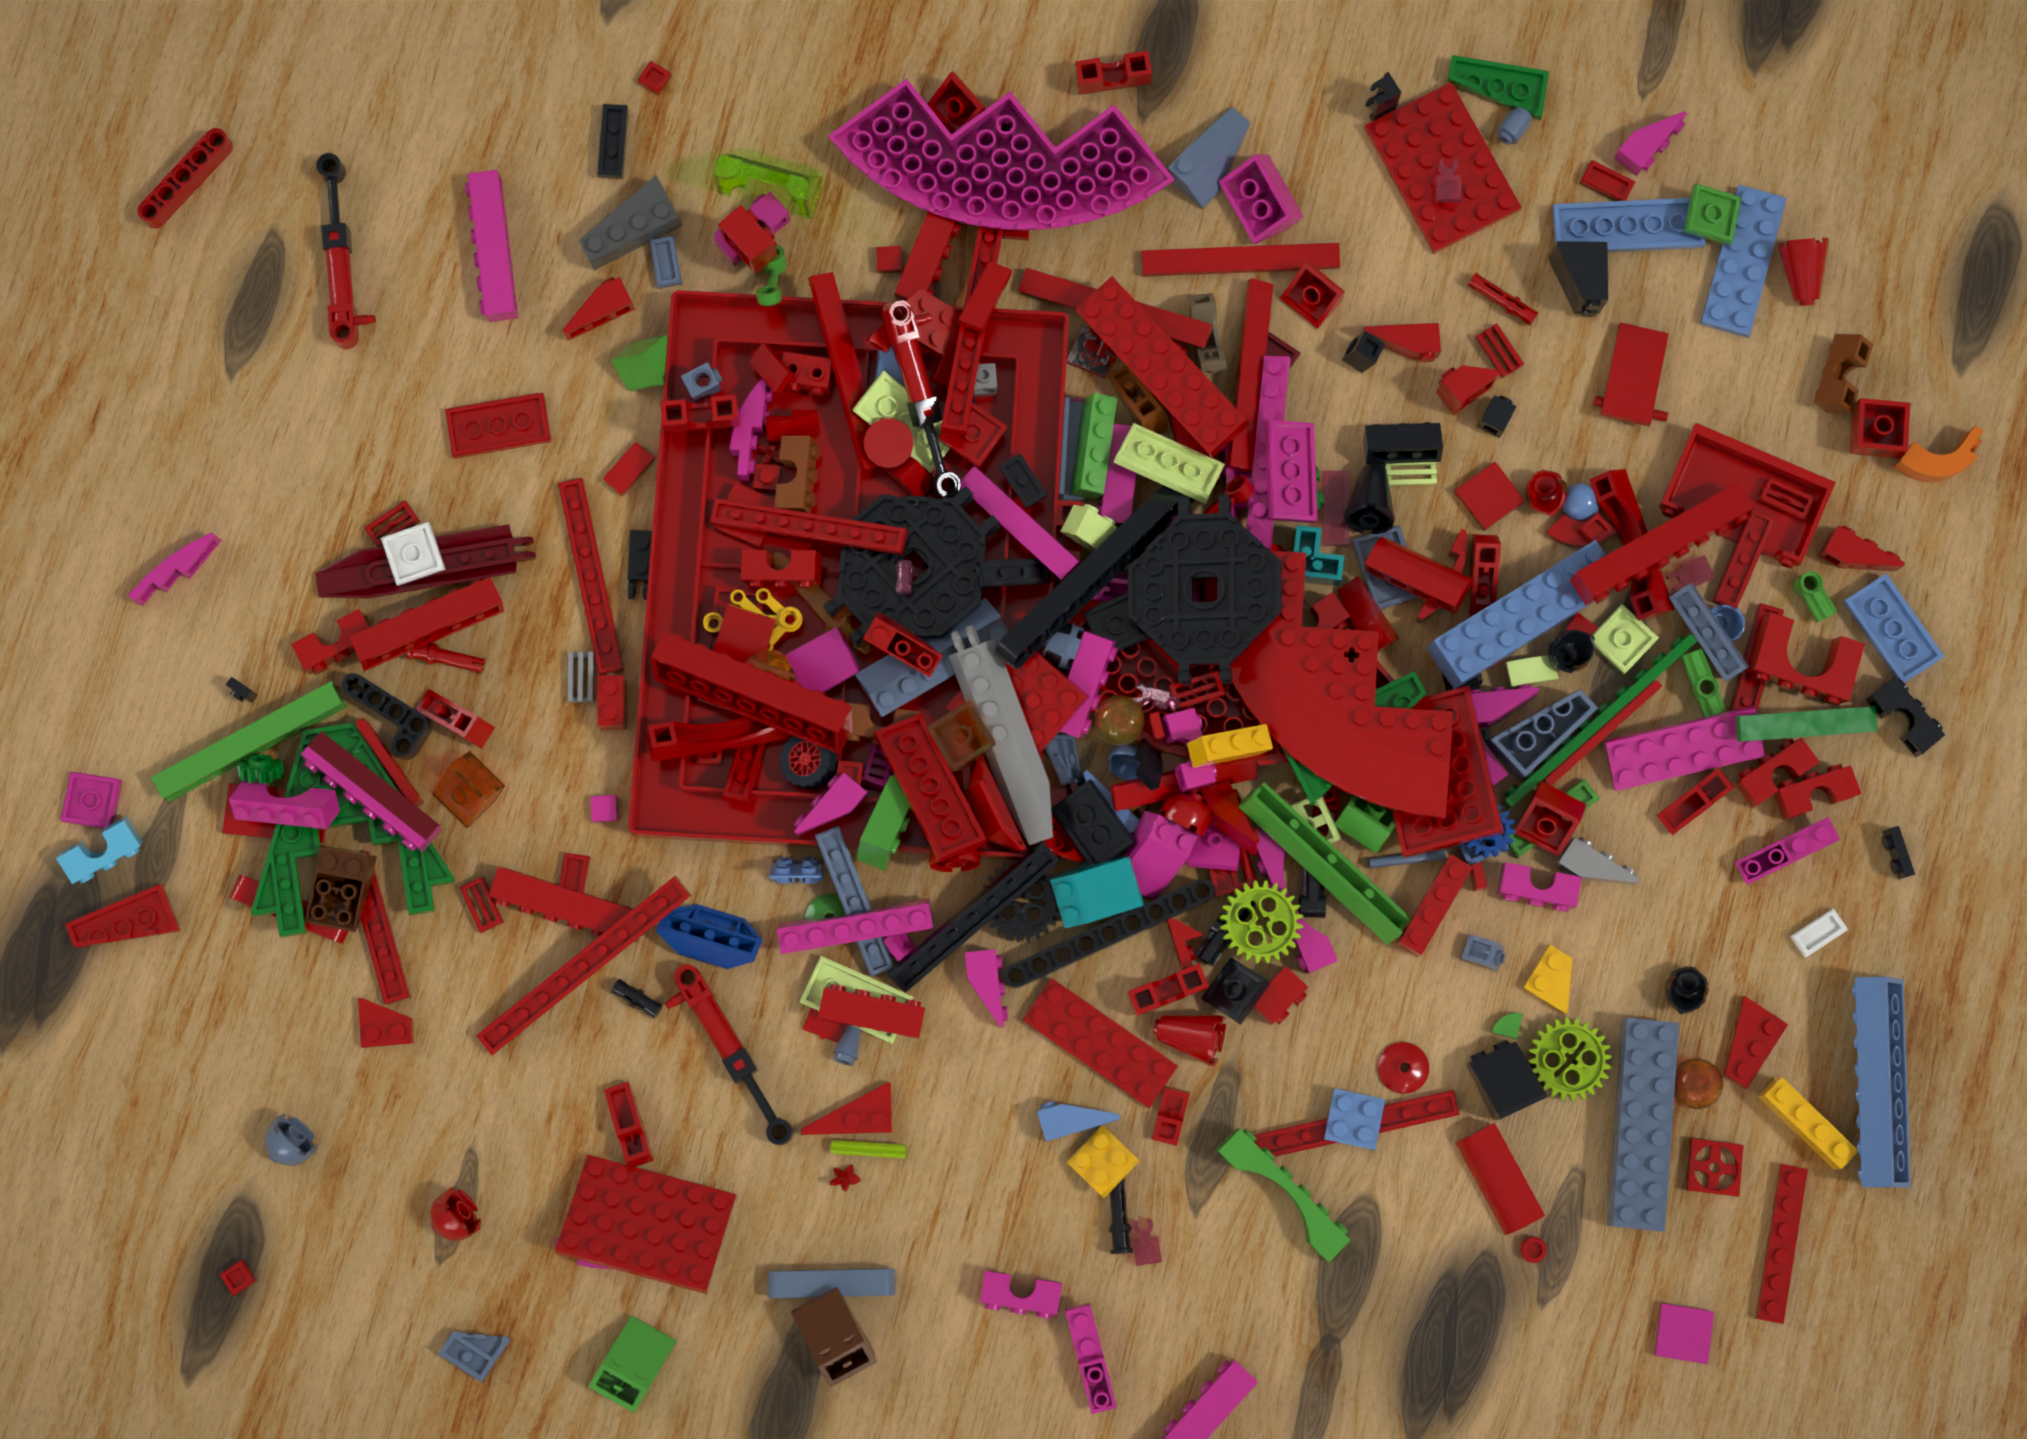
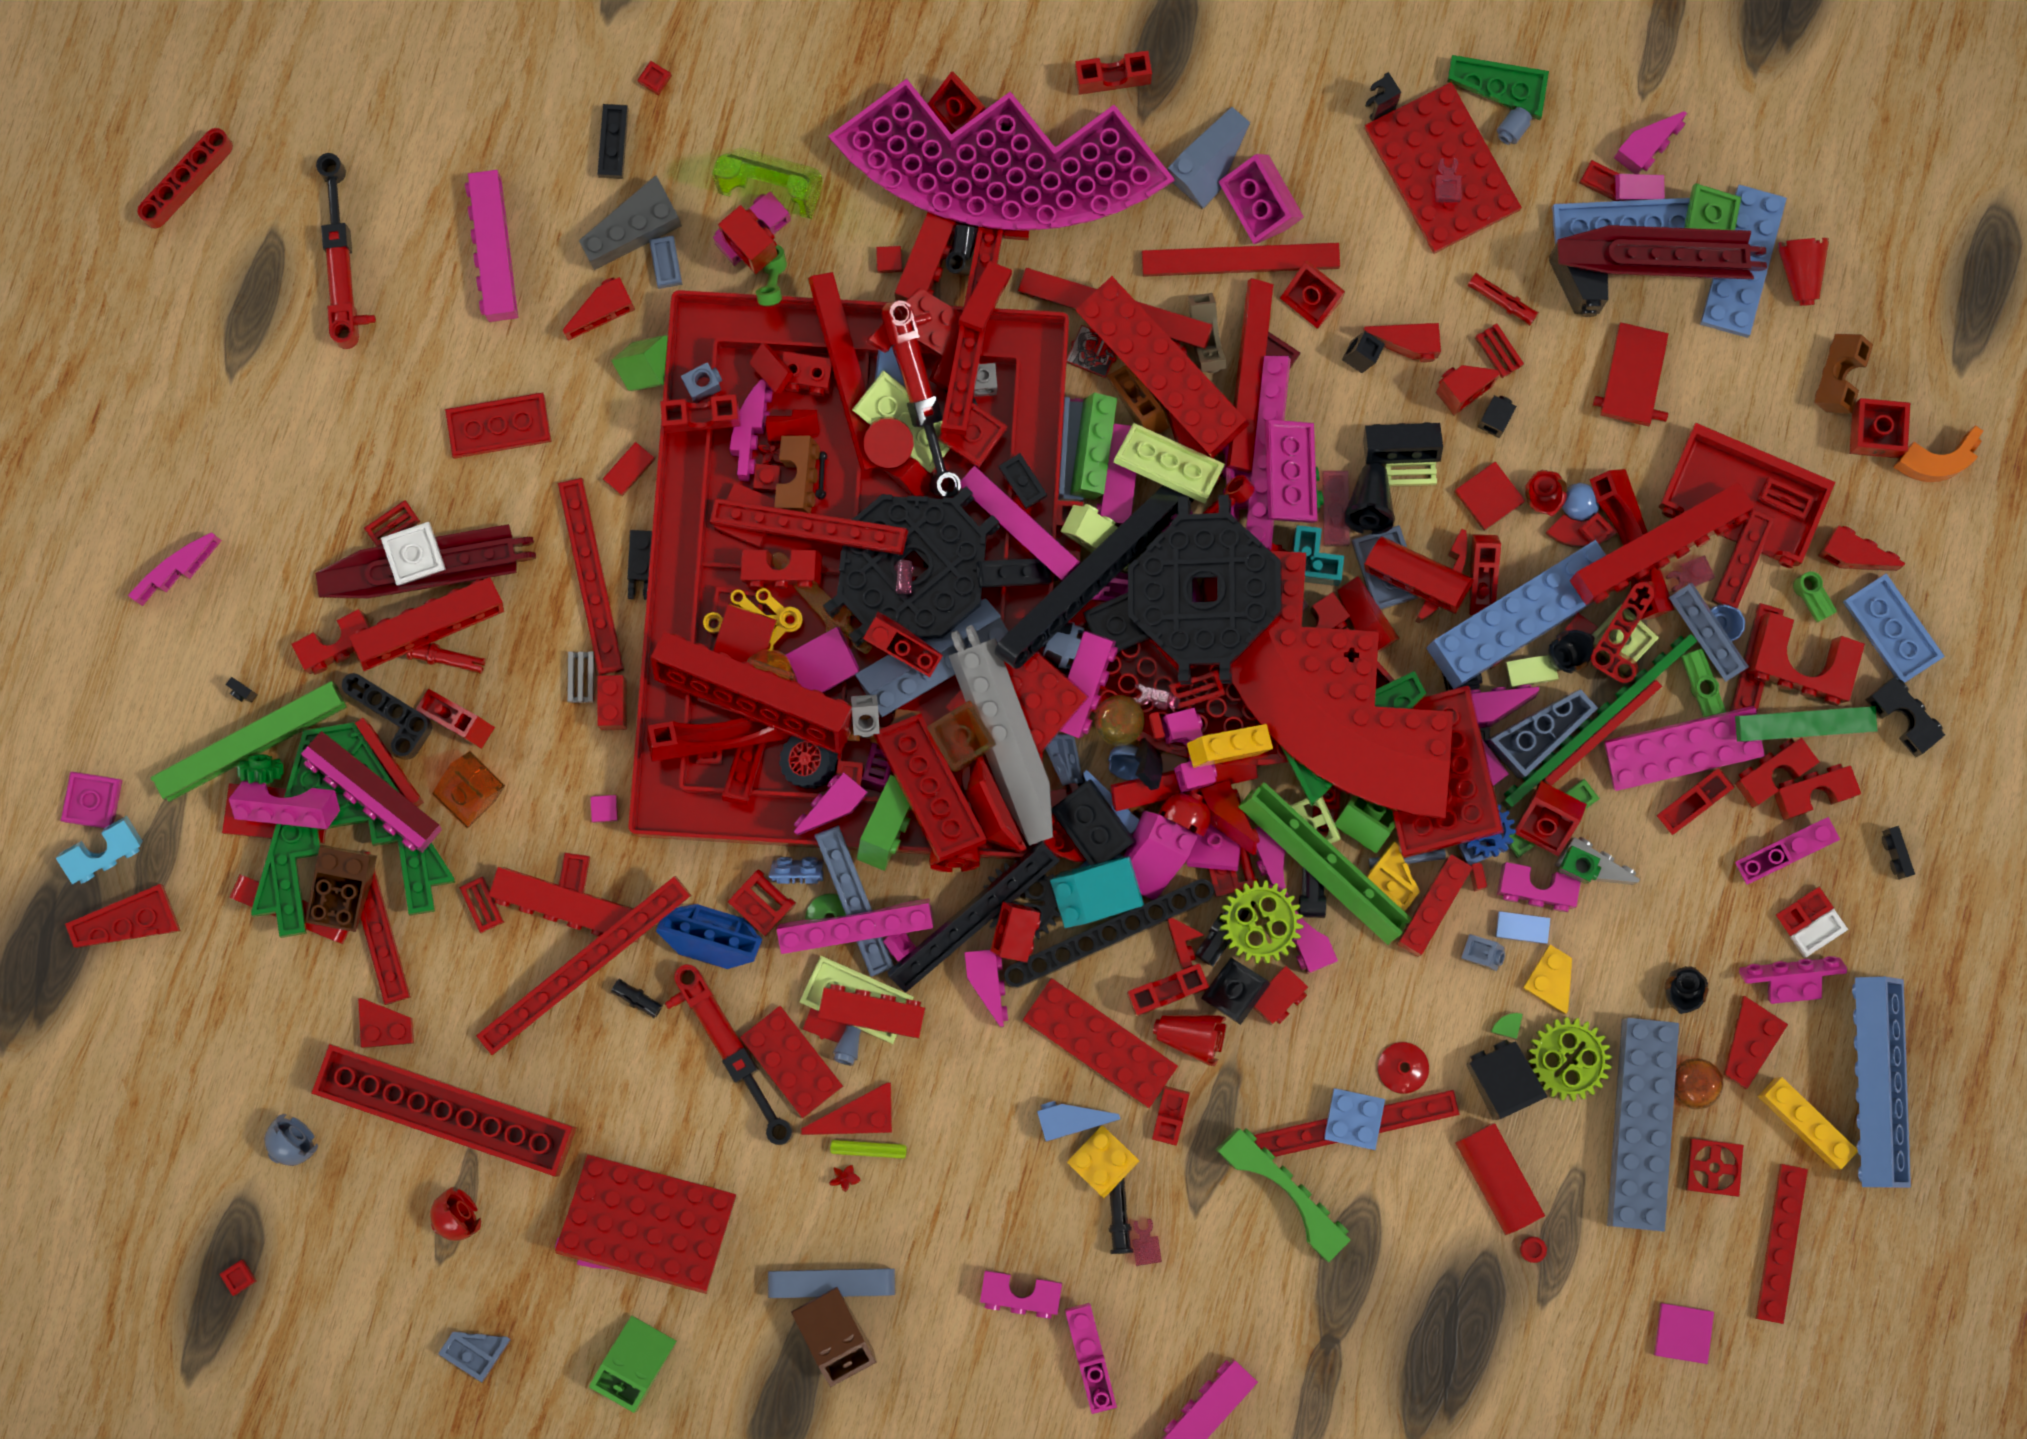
(444, 1110): none -> red brick
(628, 1125): red slope -> none
(756, 909): none -> red plate
(791, 1062): none -> red plate
(820, 493): none -> black hinge
(865, 706): none -> light grey brick
(962, 248): none -> black piece
(1015, 932): none -> red brick
(1394, 877): none -> yellow wing
(1522, 927): none -> light blue tile
(1568, 865): none -> green brick
(1627, 627): none -> red beam
(1639, 187): none -> dark pink tile
(1662, 252): none -> dark red hinge
(1793, 979): none -> dark pink bracket
(1804, 911): none -> red slope

